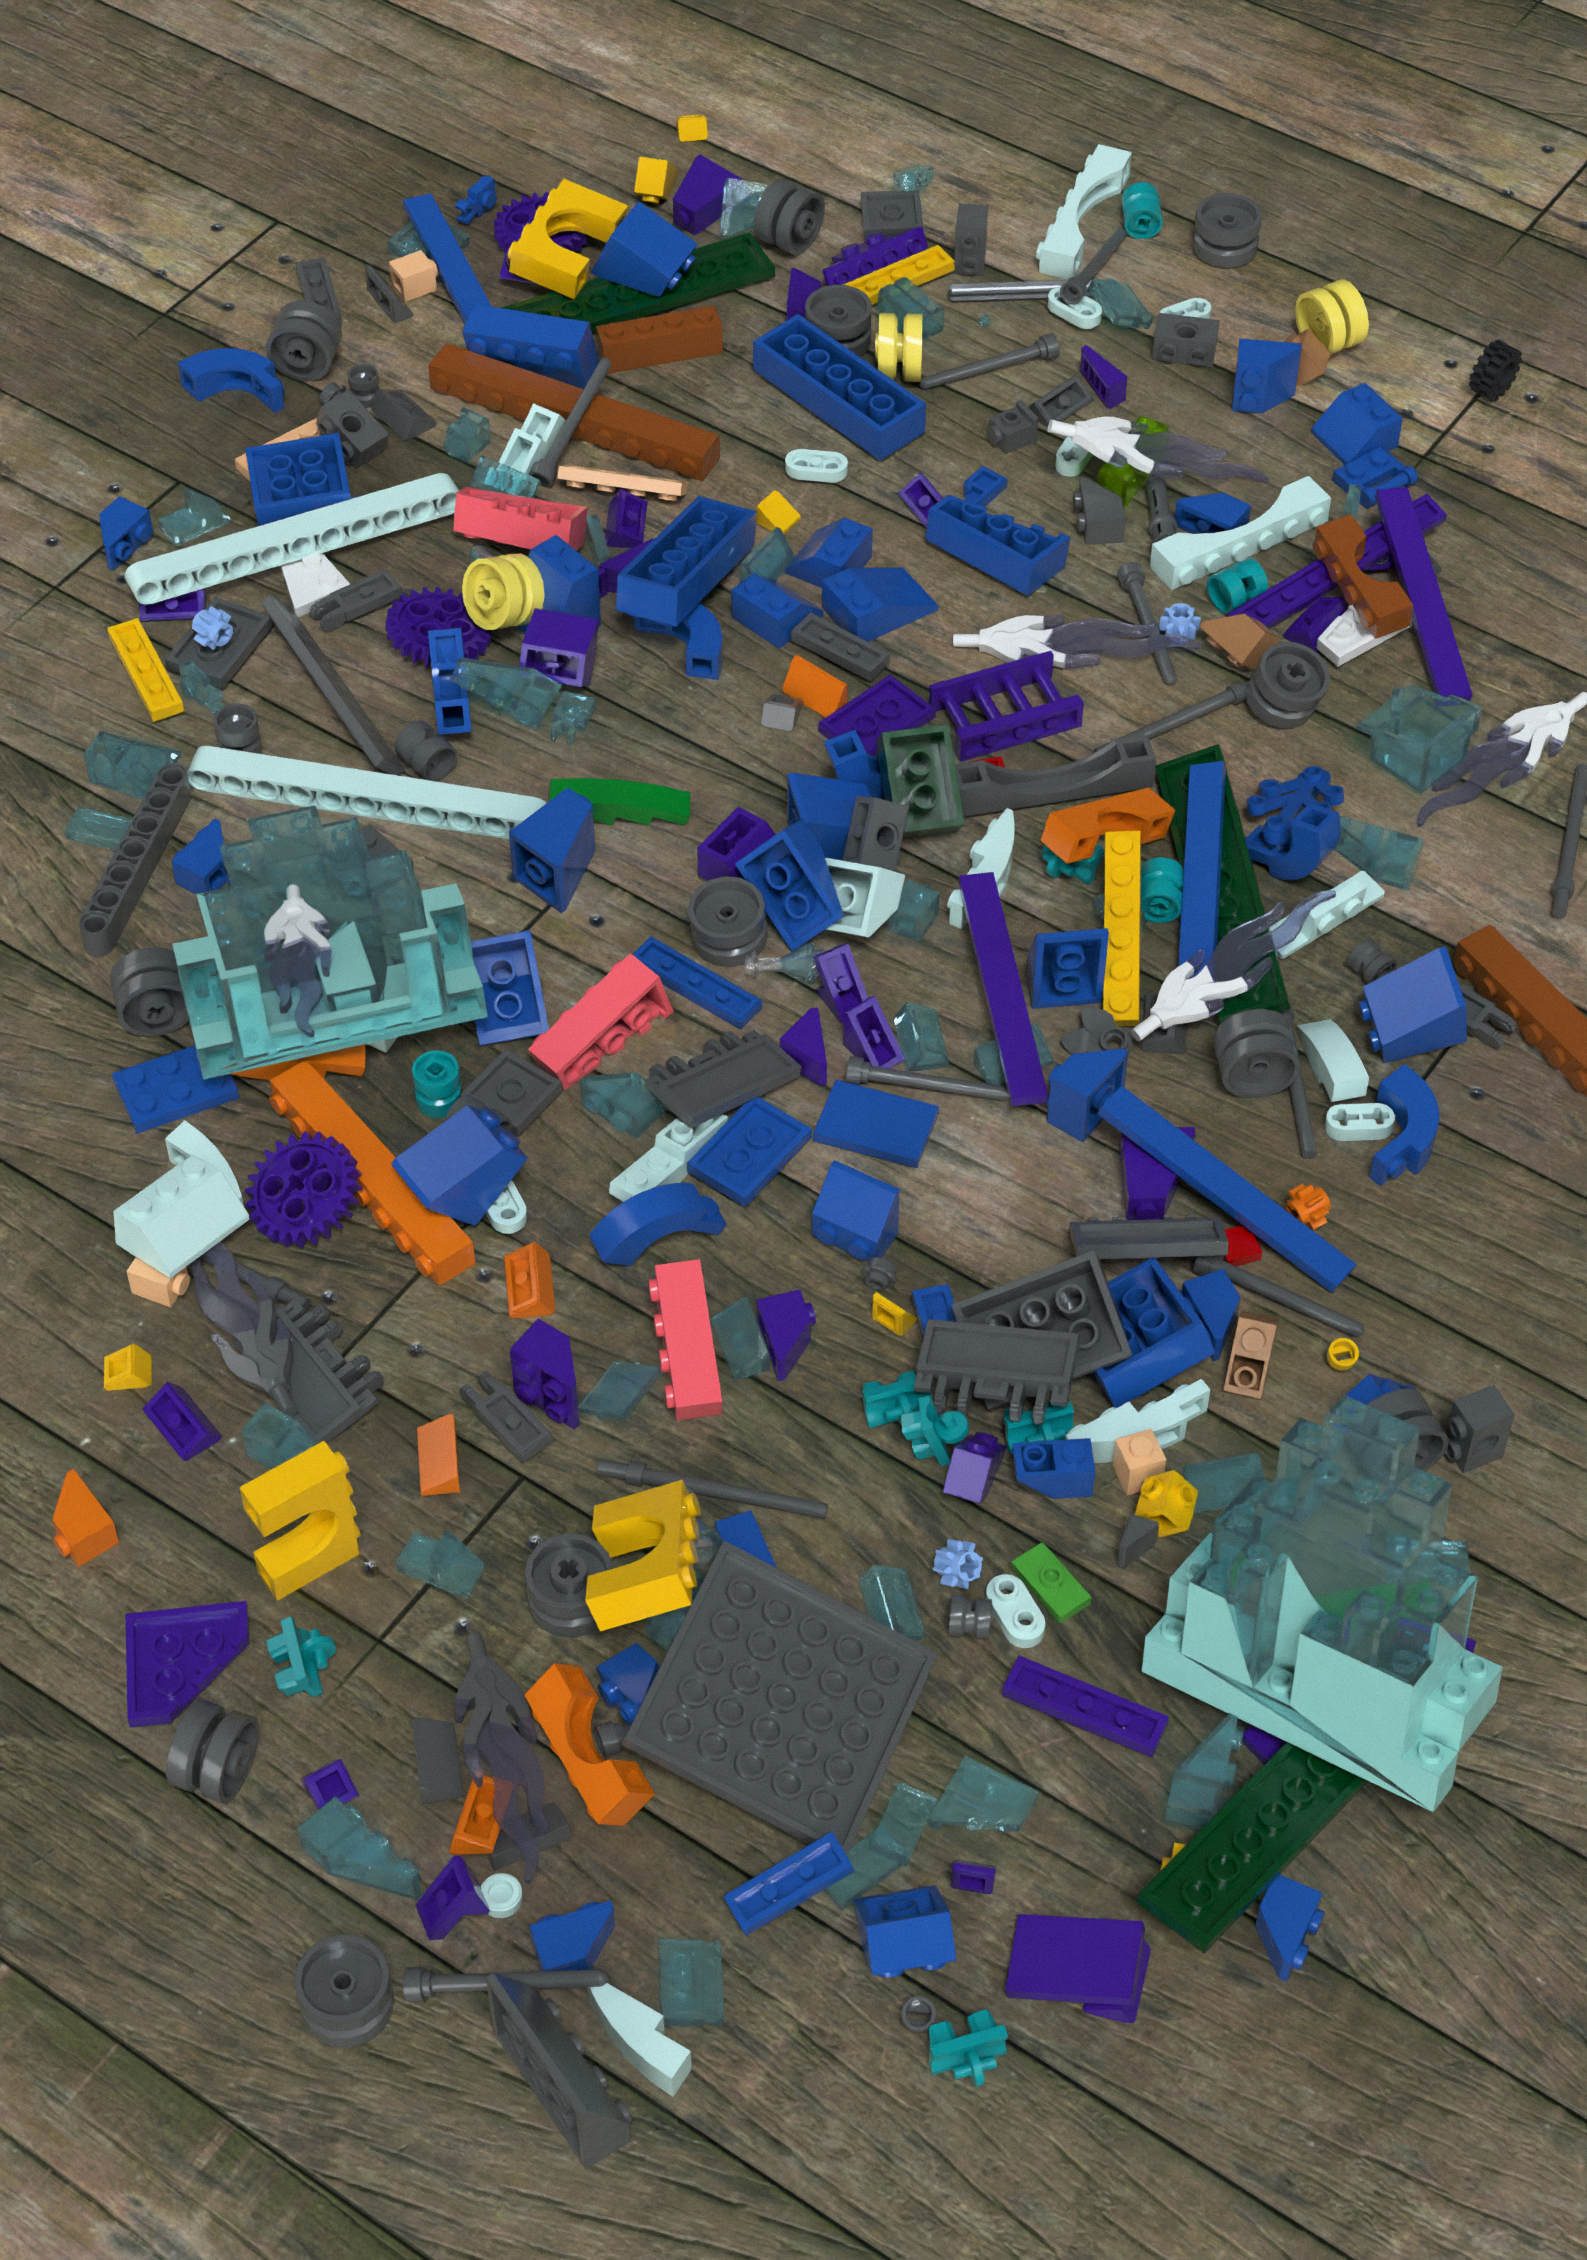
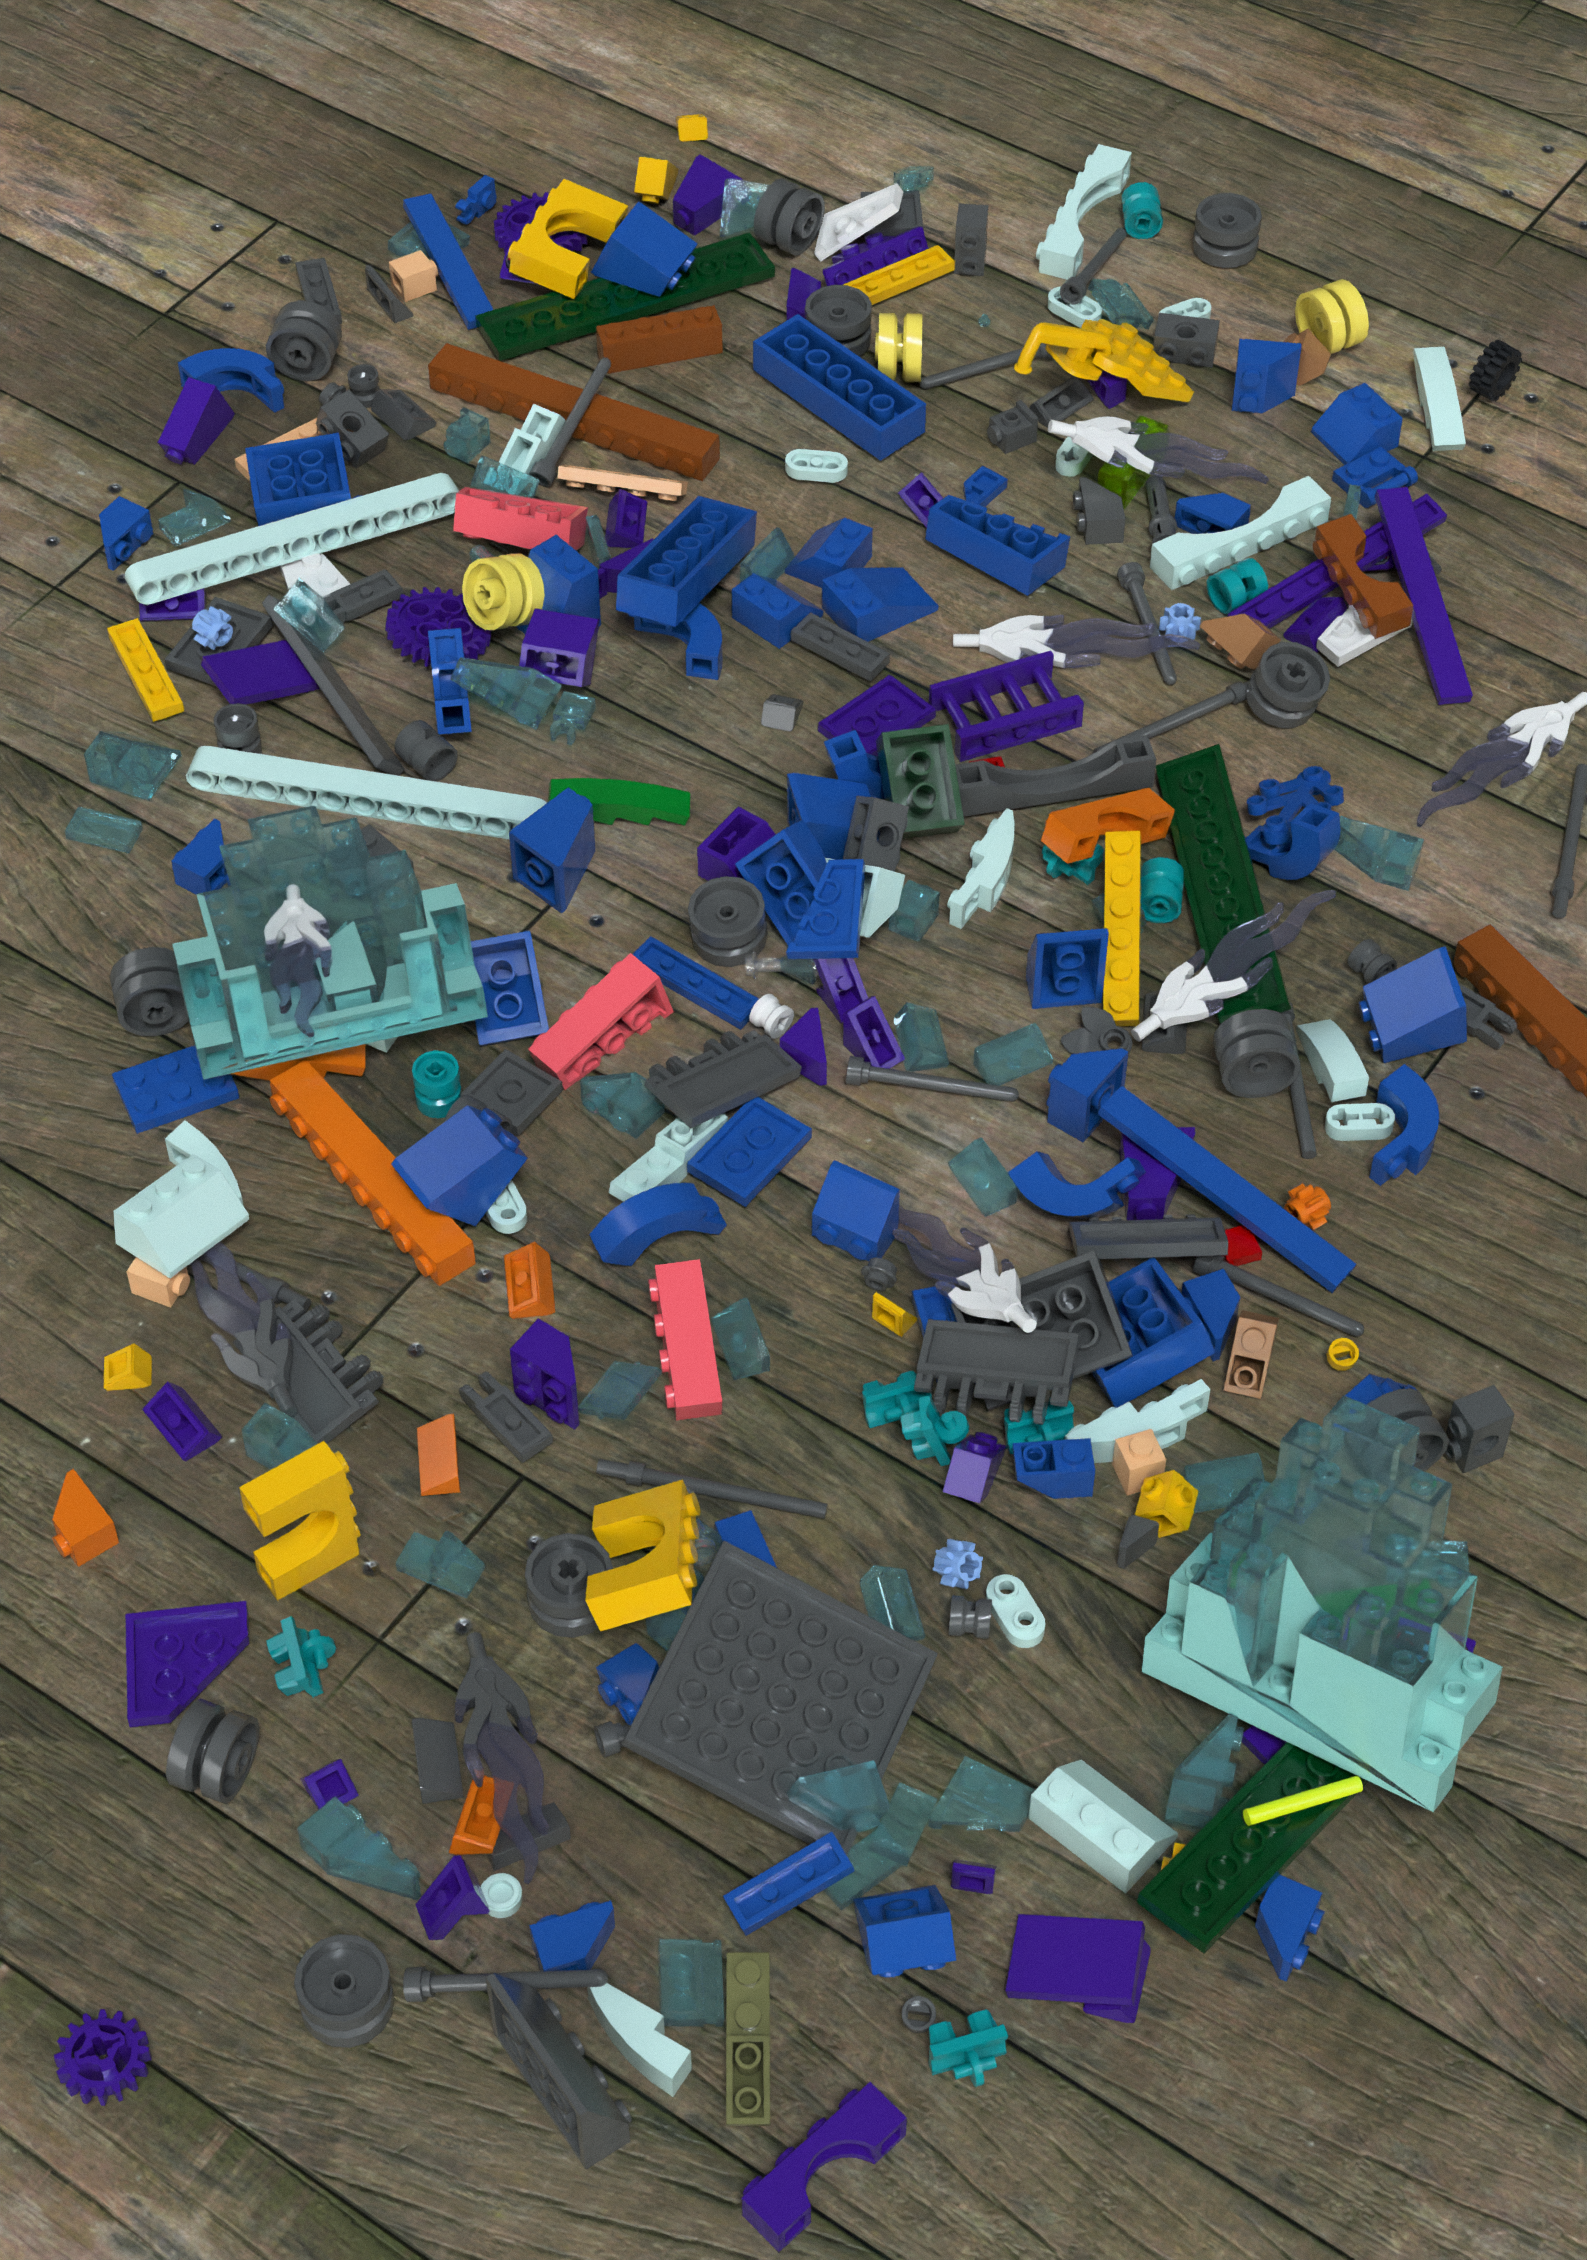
(102, 2036): none -> dark purple gear
(135, 860): dark grey beam -> none
(194, 422): none -> dark purple slope
(196, 684): clear light blue plate -> none
(259, 673): none -> dark purple tile
(303, 1189): dark purple gear -> none
(309, 614): none -> clear light blue slope
(533, 342): blue wedge -> none
(564, 1707): orange arch -> none
(748, 2039): none -> olive slope
(771, 1016): none -> white wheel
(776, 512): yellow slope -> none
(785, 1328): dark purple slope -> none
(815, 687): orange slope -> none
(834, 915): none -> blue wing
(843, 1796): none -> clear light blue slope
(855, 219): none -> white wing
(861, 2129): none -> dark purple arch
(876, 1123): blue tile -> none
(906, 298): clear light blue brick -> none
(977, 1270): none -> piece
(984, 1178): none -> clear light blue slope
(1003, 989): dark purple tile -> none
(1005, 290): dark grey axle -> none
(1048, 1189): none -> blue arch
(1051, 1583): bright green plate -> none
(1085, 1706): dark purple plate -> none
(1099, 1823): none -> light aqua slope
(1114, 349): none -> yellow plate
(1202, 861): blue tile -> none
(1302, 1800): none -> neon yellow bar
(1350, 899): light aqua bracket -> none
(1421, 734): clear light blue piece -> none
(1439, 398): none -> light aqua slope

